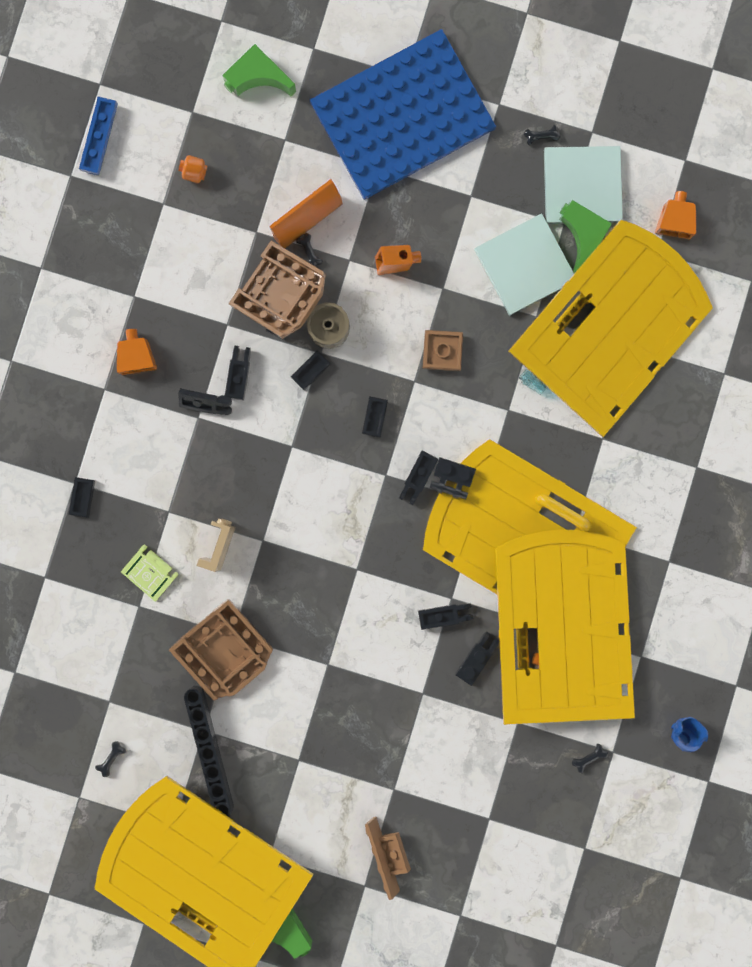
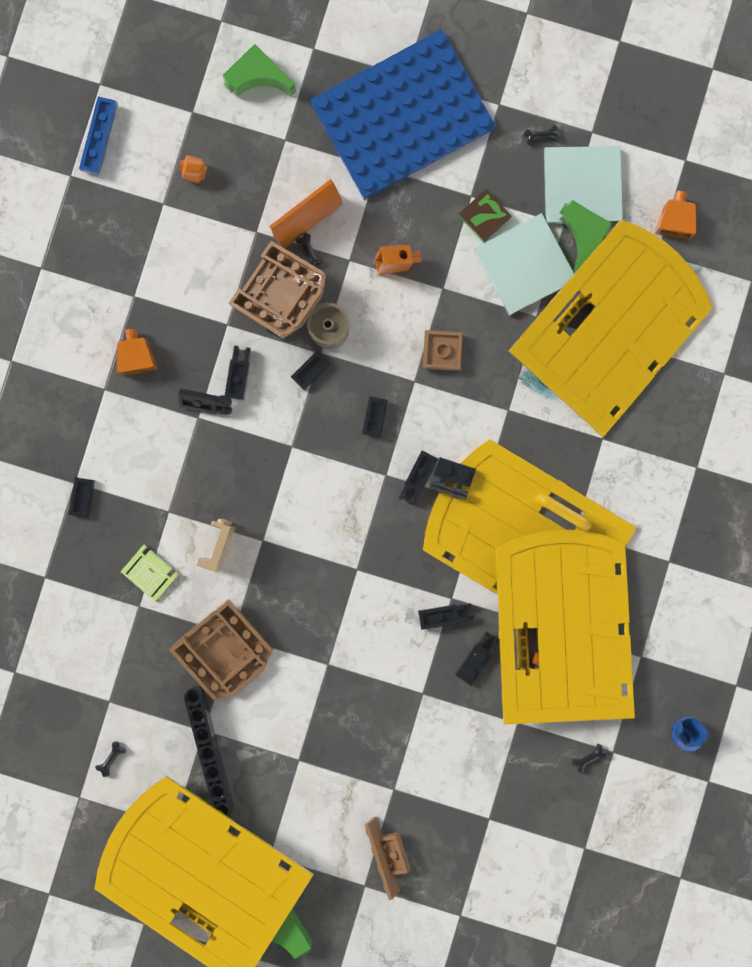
(484, 215): none -> reddish brown tile

